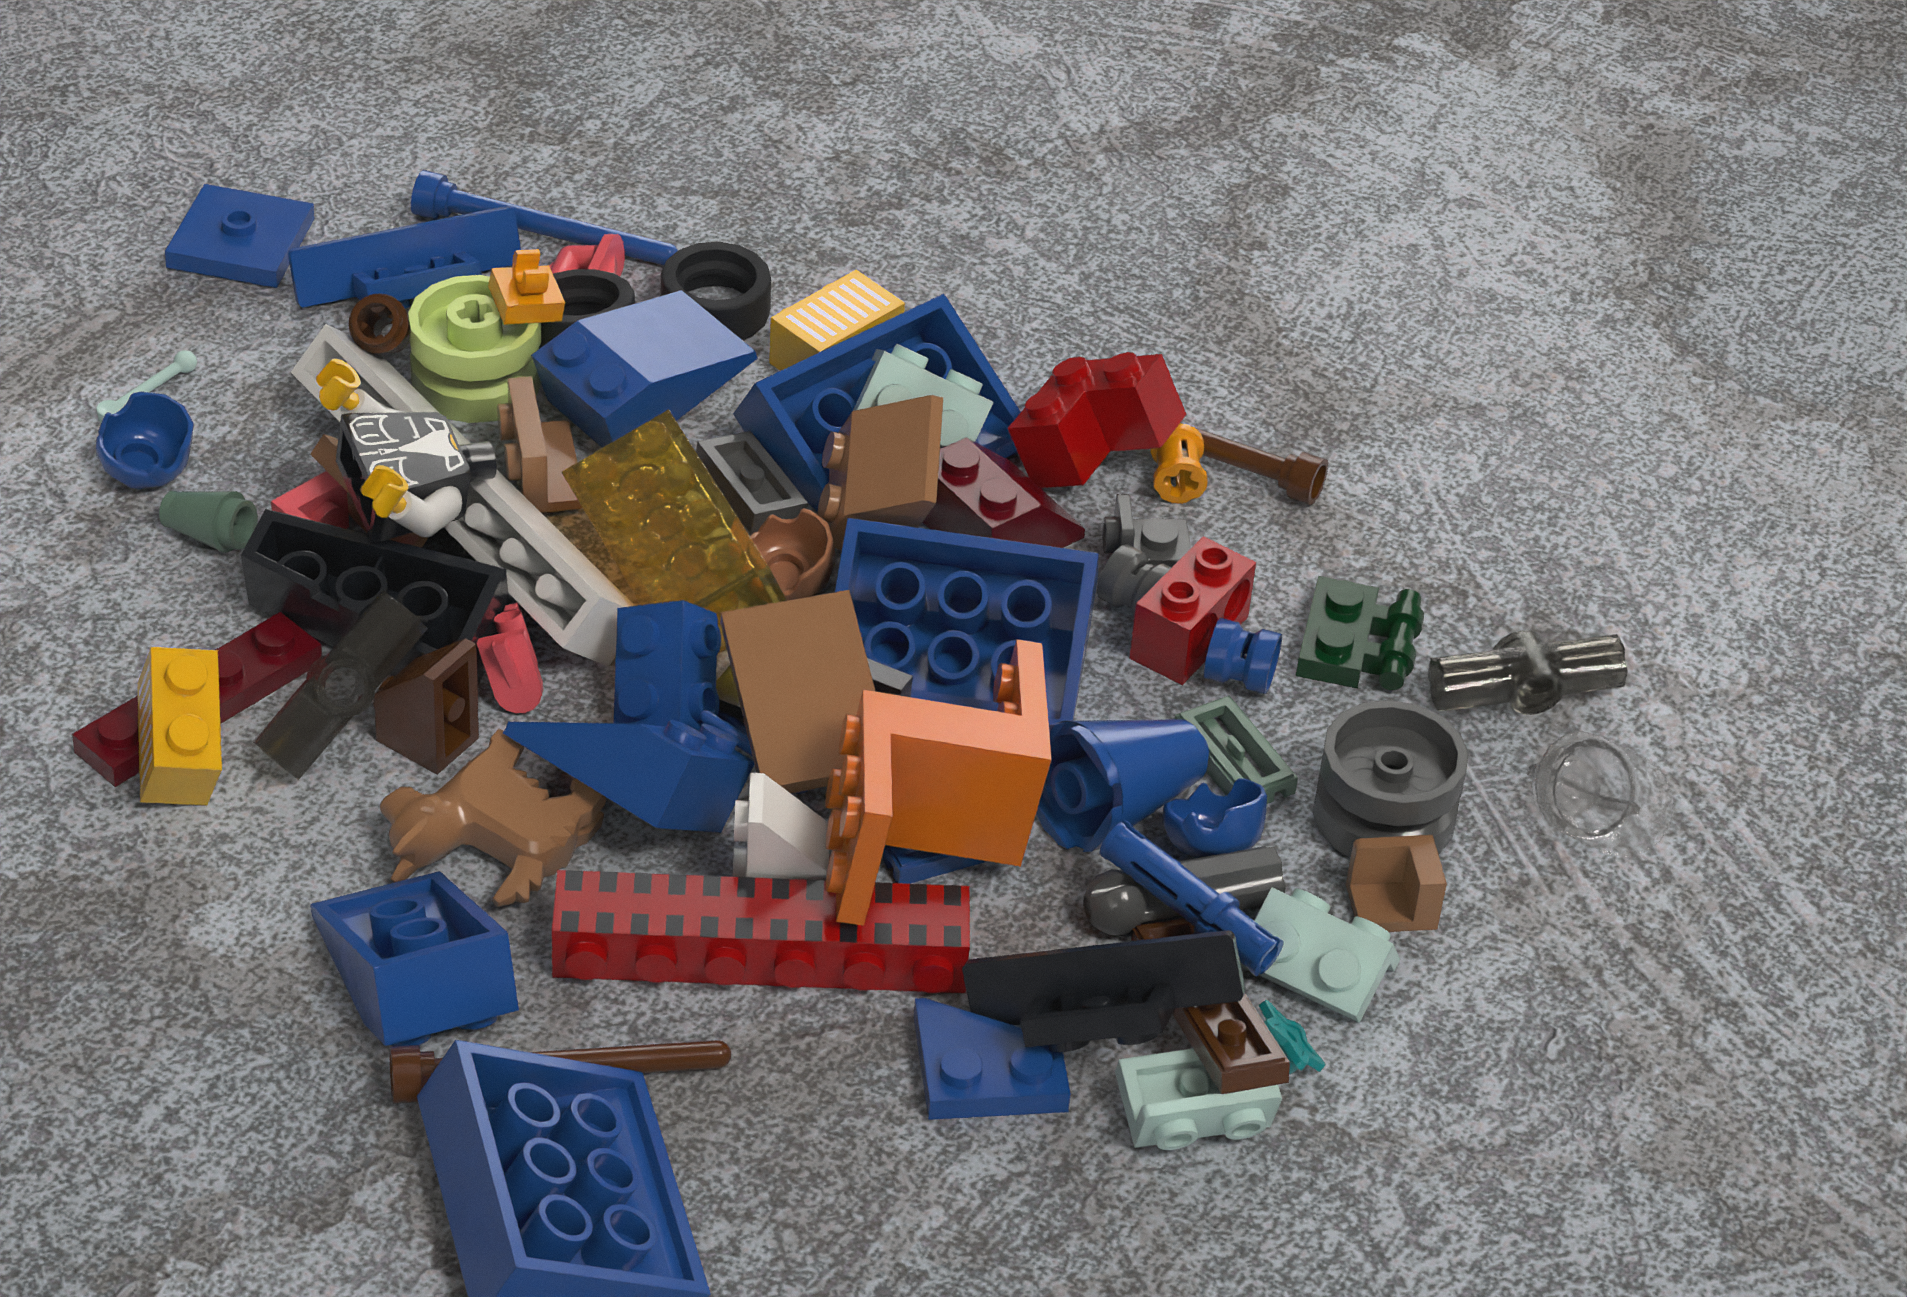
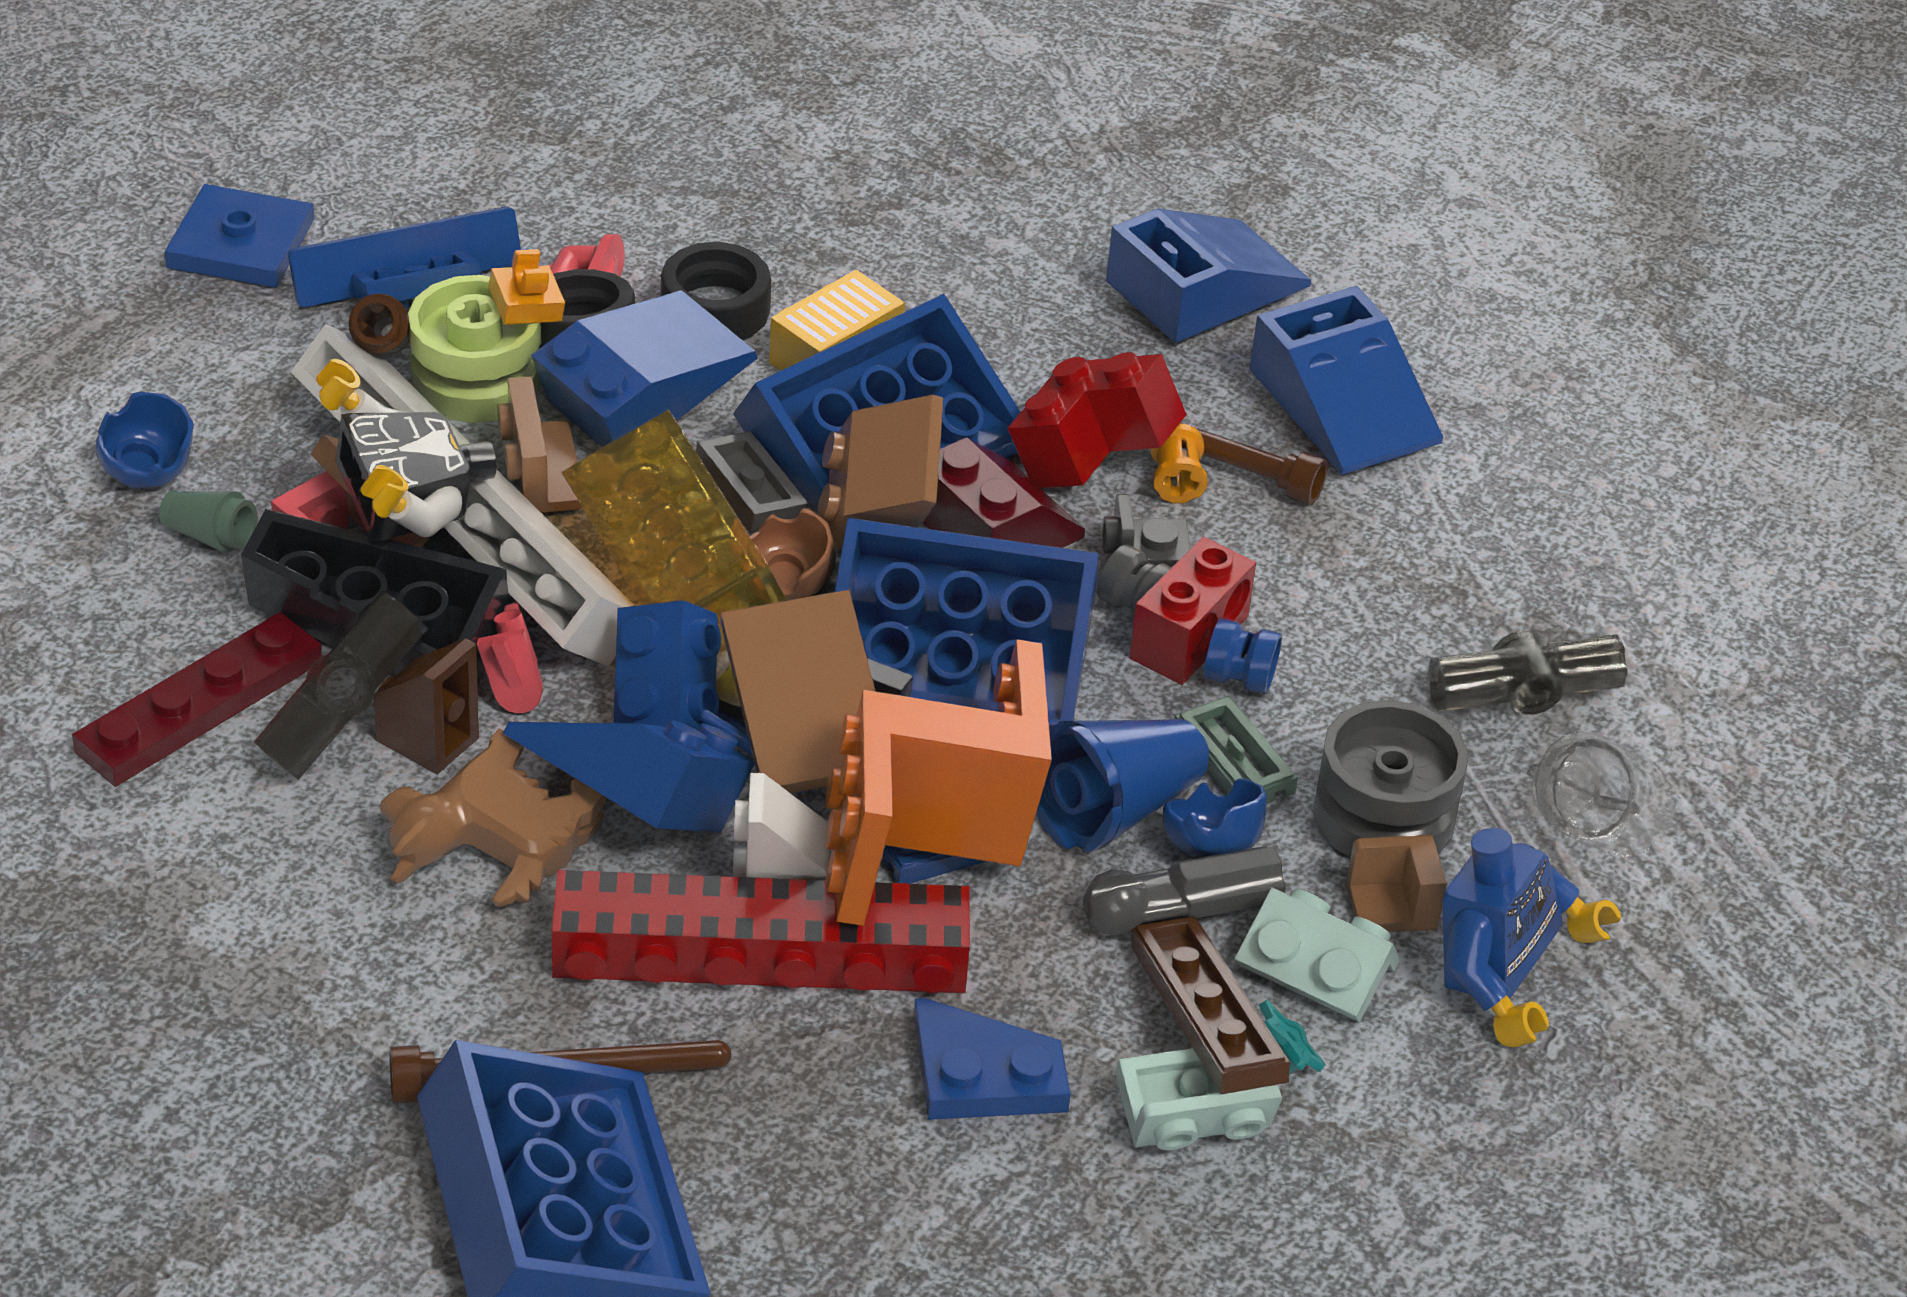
(179, 726): yellow brick -> none
(183, 362): light aqua hinge -> none
(418, 958): blue slope -> none
(436, 196): blue piece -> none
(903, 377): light aqua bracket -> none
(1104, 989): black bracket -> none
(1190, 895): blue pin -> none
(1196, 270): none -> blue slope
(1339, 629): dark green plate -> none
(1343, 379): none -> blue slope
(1500, 922): none -> blue torso

